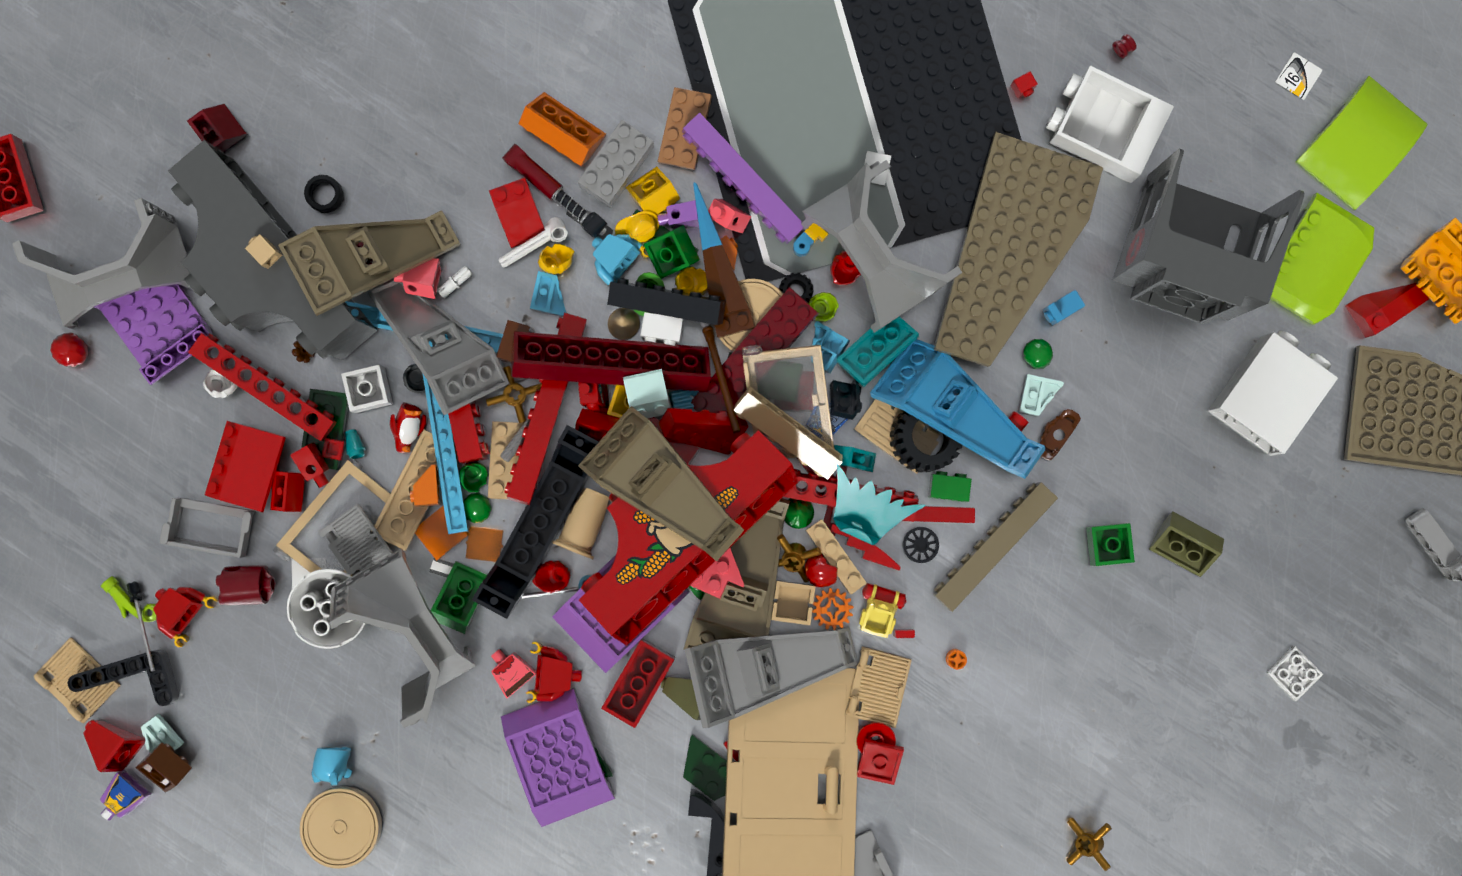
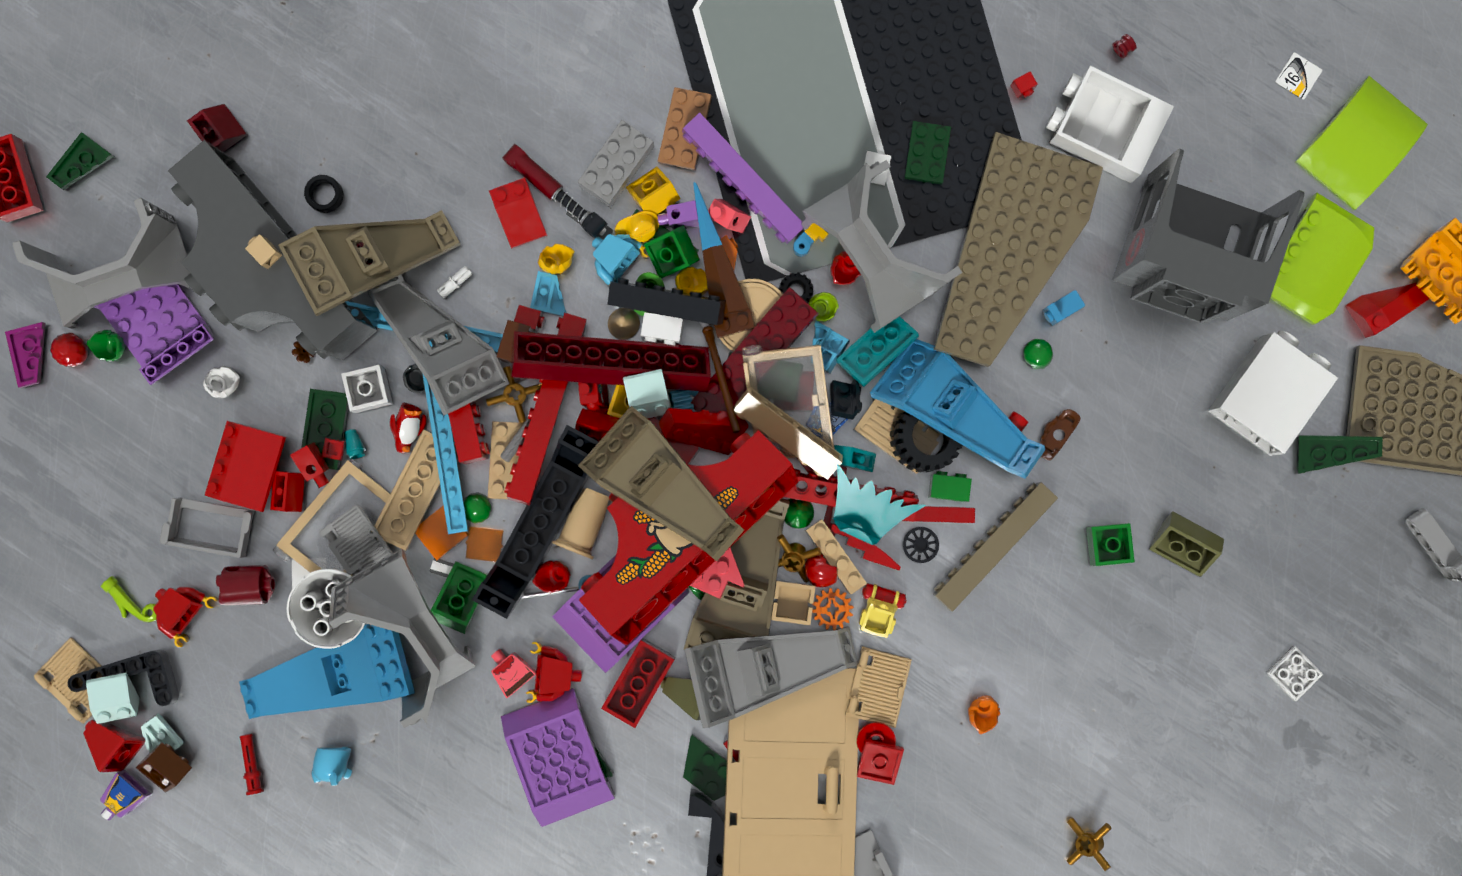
(26, 353): none -> magenta wing
(78, 161): none -> dark green wing
(106, 345): none -> green hair
(112, 698): none -> light aqua slope
(133, 589): piece -> none
(202, 351): red brick -> none
(254, 776): none -> red pin
(340, 827): tan brick -> none
(356, 673): none -> dark azure wing
(422, 279): coral torso -> none
(426, 489): orange slope -> none
(473, 476): green hair -> none
(529, 317): none -> red brick
(537, 241): white axle -> none
(561, 128): orange slope -> none
(903, 633): red tile -> none
(927, 152): none -> dark green plate
(959, 660): orange wheel -> none
(984, 714): none -> orange hair
(1037, 394): light aqua wing -> none
(1331, 451): none -> dark green wing

